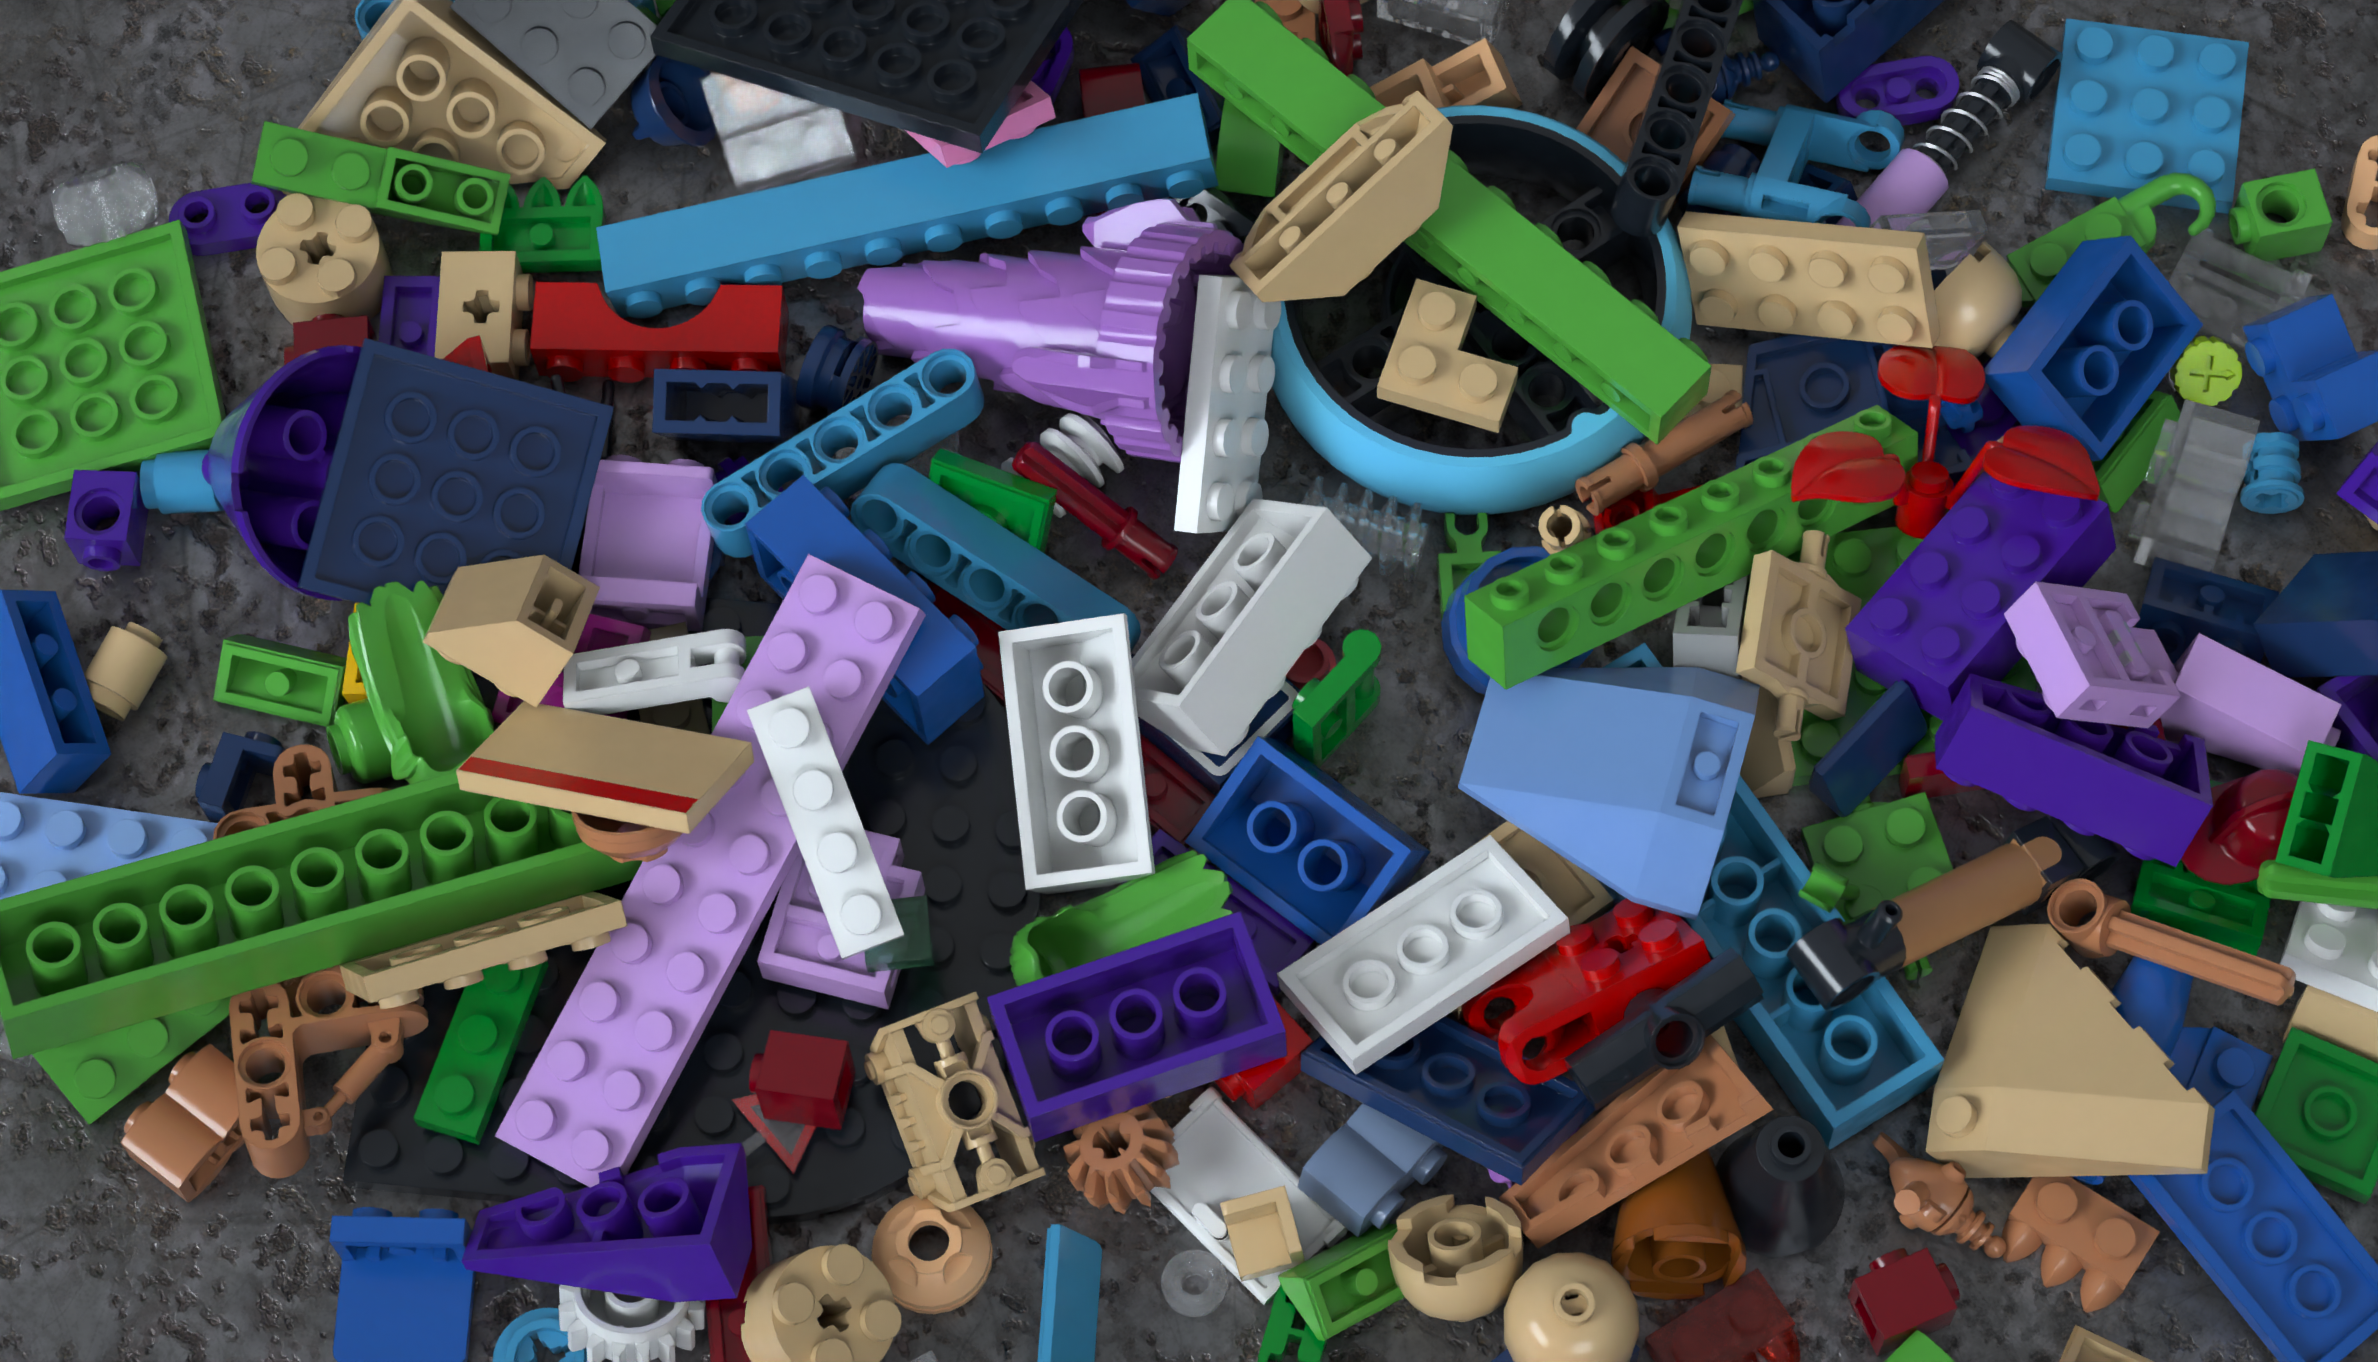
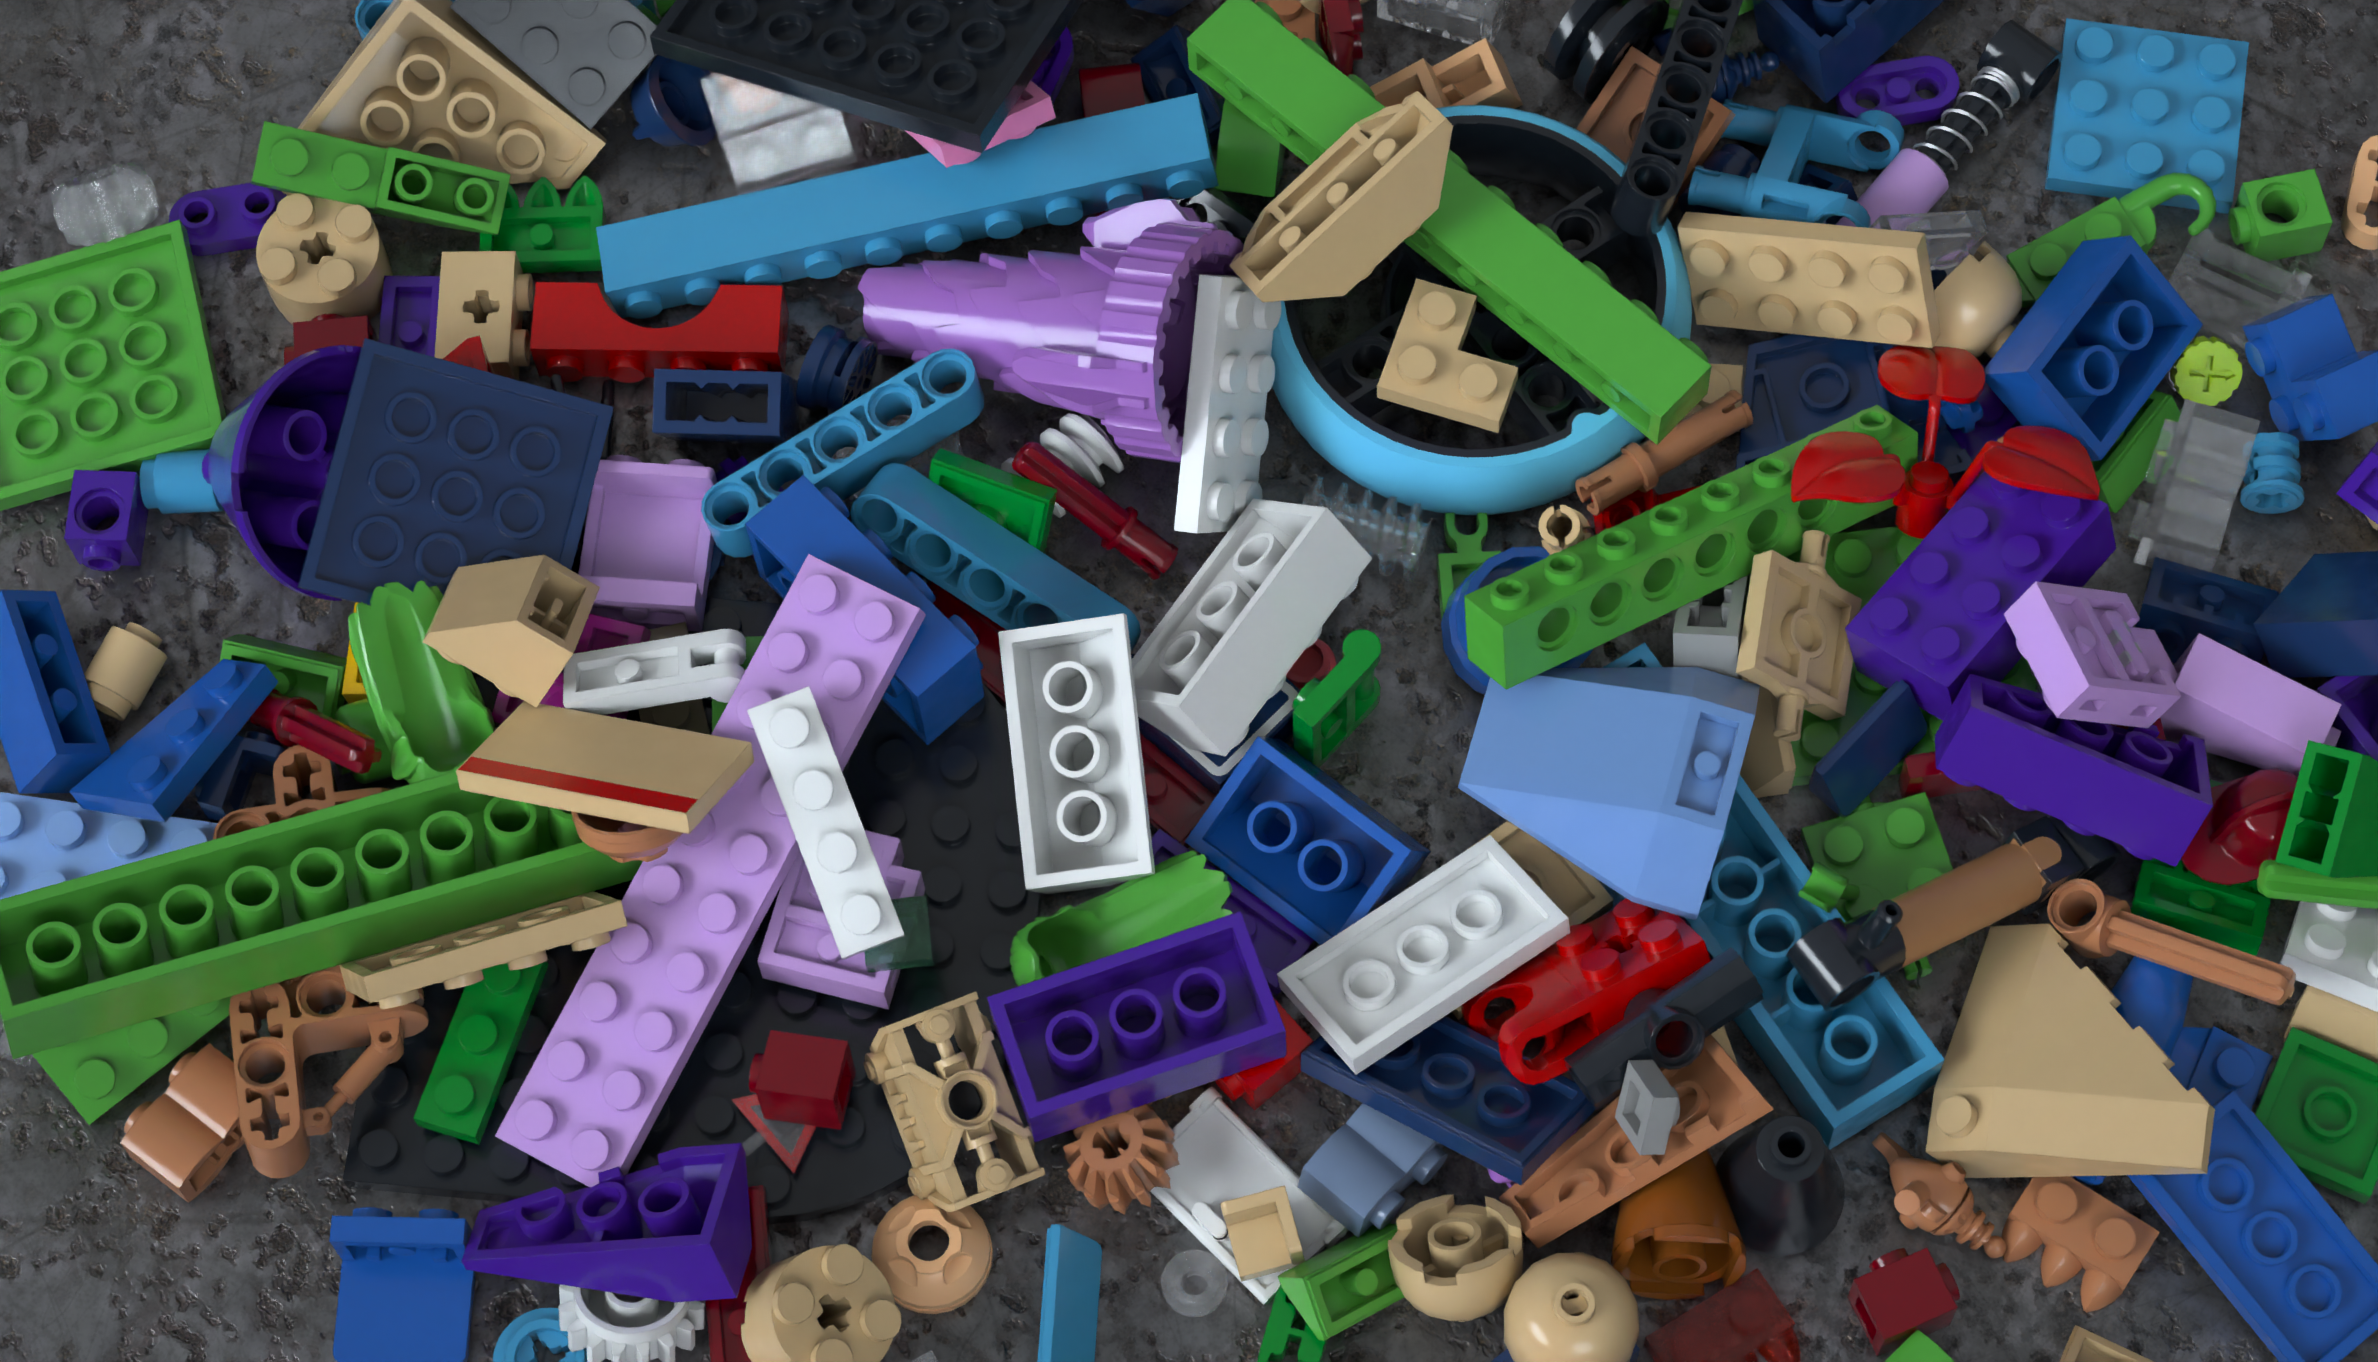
(176, 748): none -> blue wing
(299, 723): none -> dark red axle
(1647, 1107): none -> light grey plate

